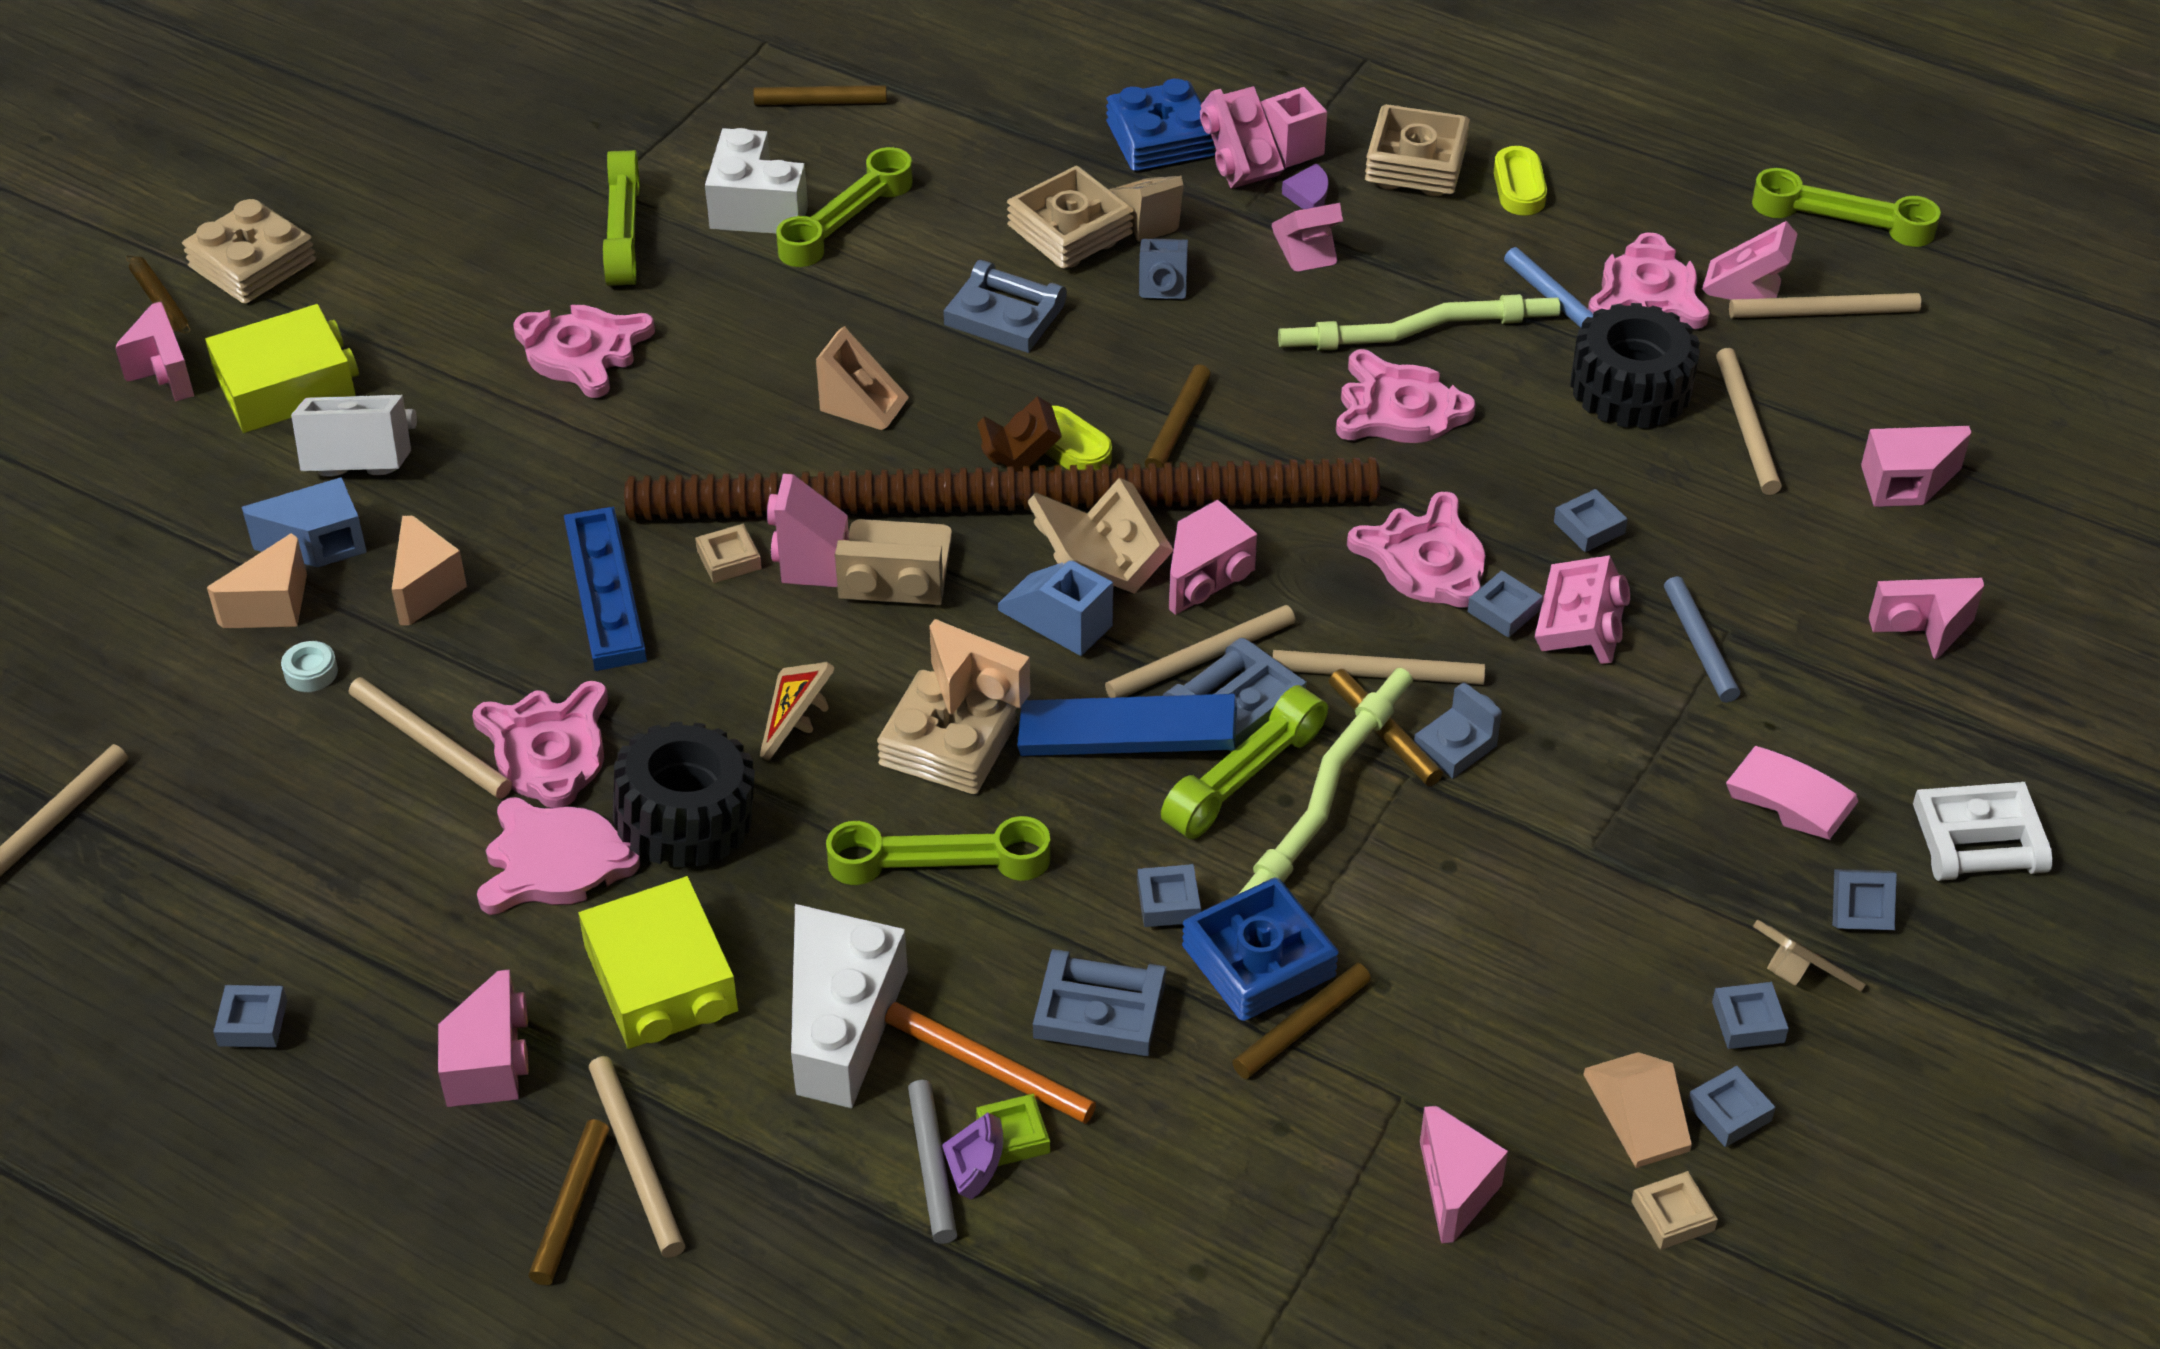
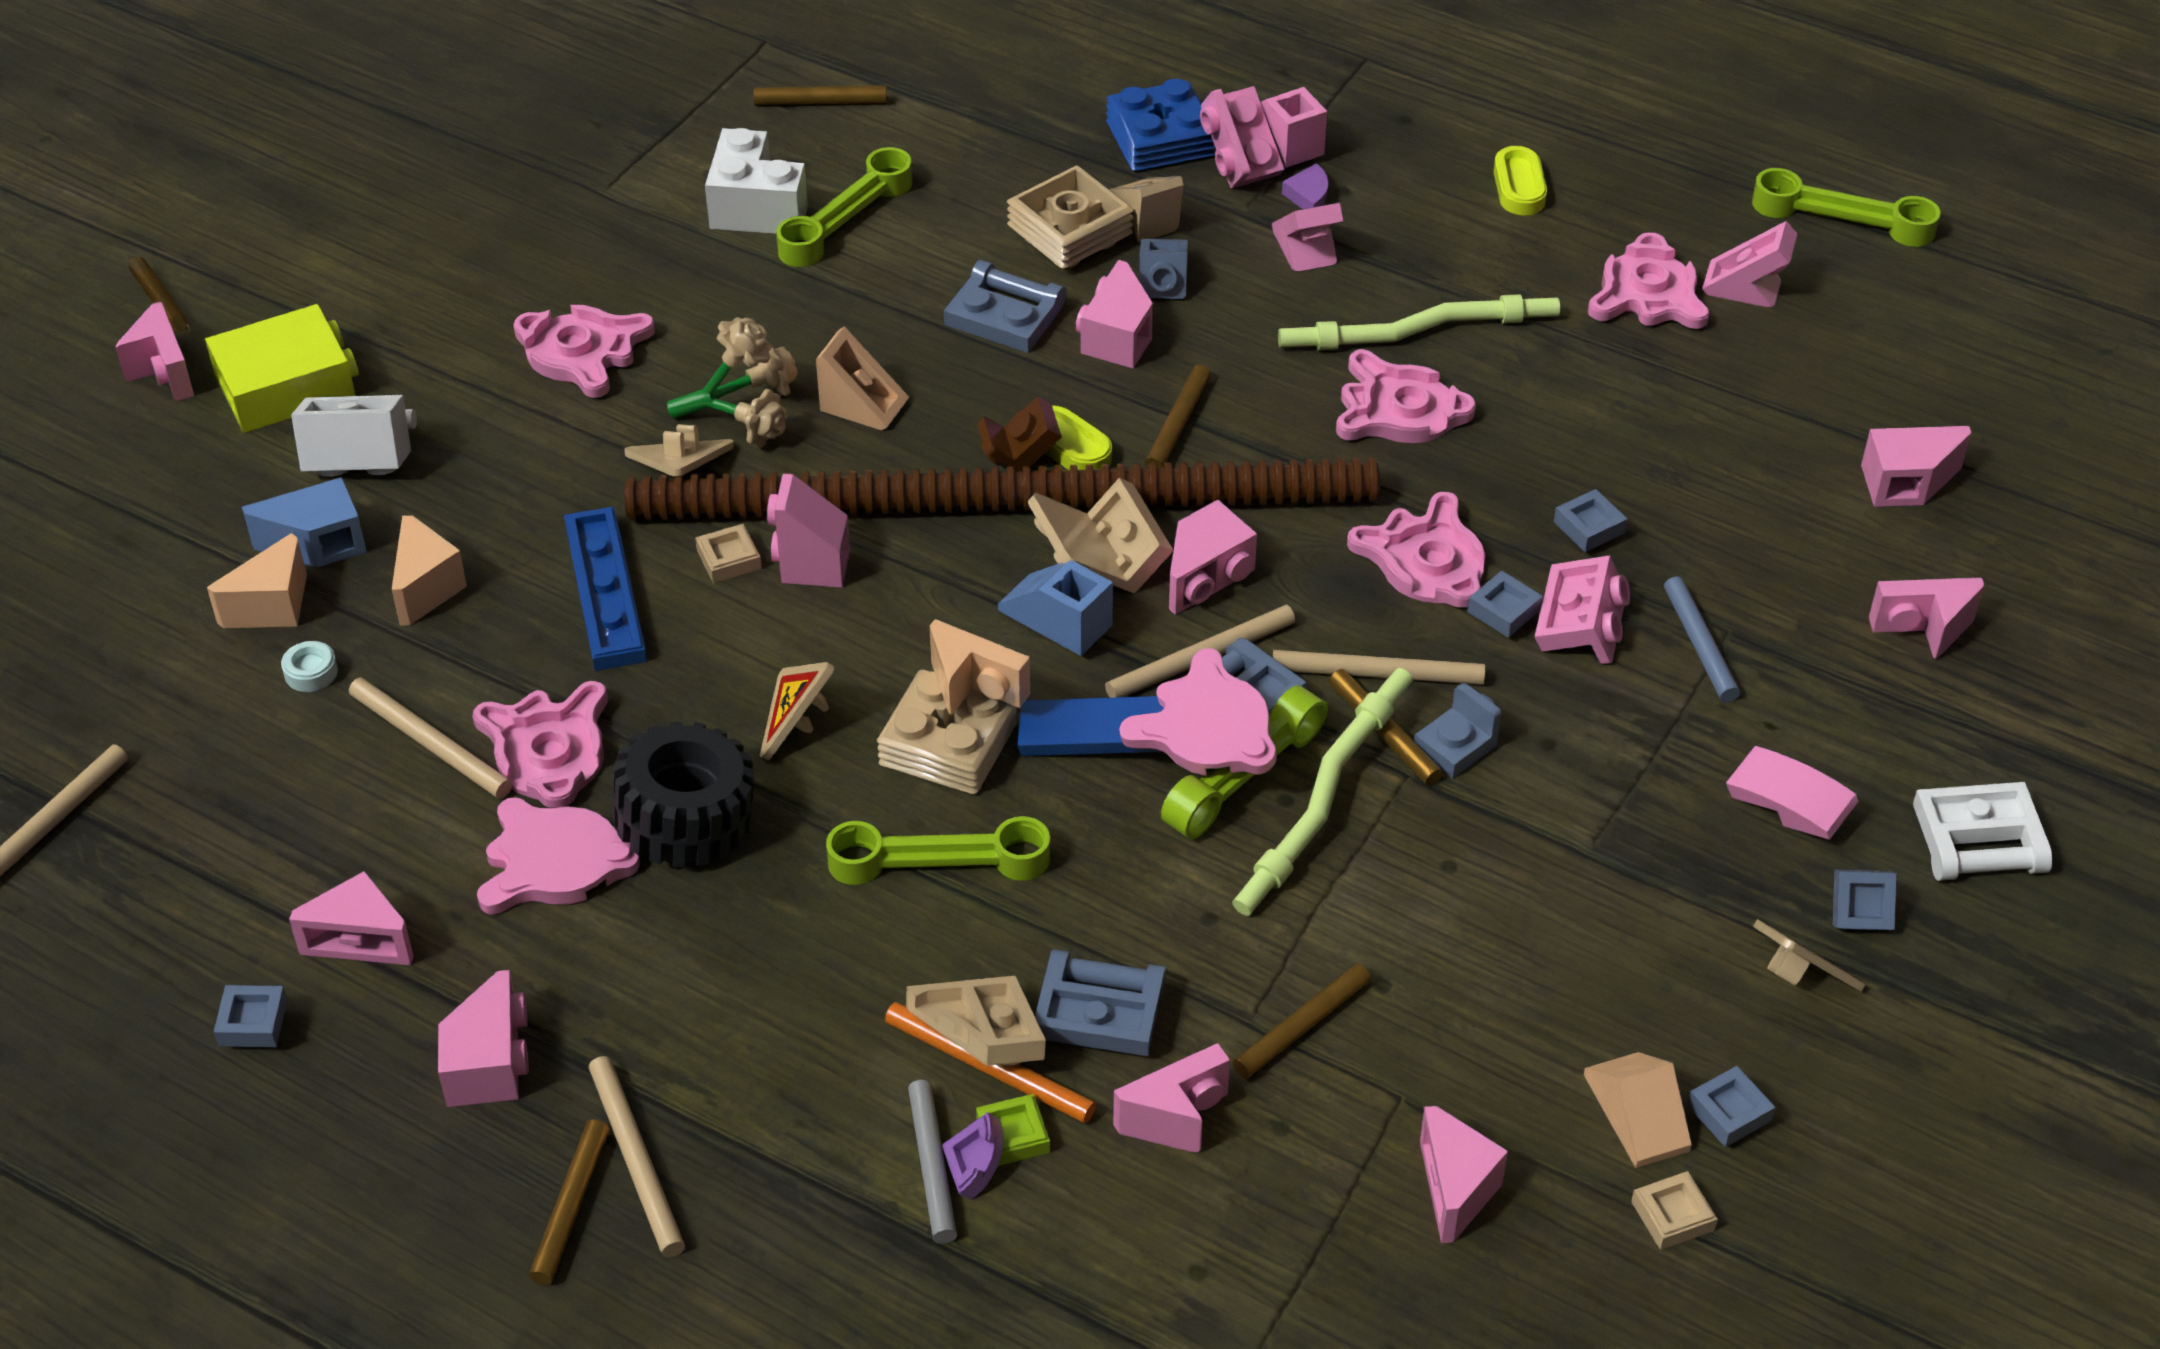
(249, 250): tan brick -> none
(352, 924): none -> bright pink slope
(619, 246): lime piece -> none
(658, 962): neon yellow brick -> none
(679, 452): none -> tan piece
(775, 367): none -> tan plant
(842, 988): white wedge -> none
(893, 561): tan bracket -> none
(981, 1017): none -> tan wing
(1117, 319): none -> bright pink slope
(1166, 1102): none -> bright pink slope
(1167, 894): sand blue plate -> none
(1207, 721): none -> bright pink tile
(1259, 948): blue brick -> none
(1417, 150): tan brick -> none
(1547, 285): medium blue bar -> none
(1634, 365): black tyre -> none
(1748, 421): tan bar -> none
(1750, 1015): sand blue plate -> none
(1825, 305): tan bar -> none

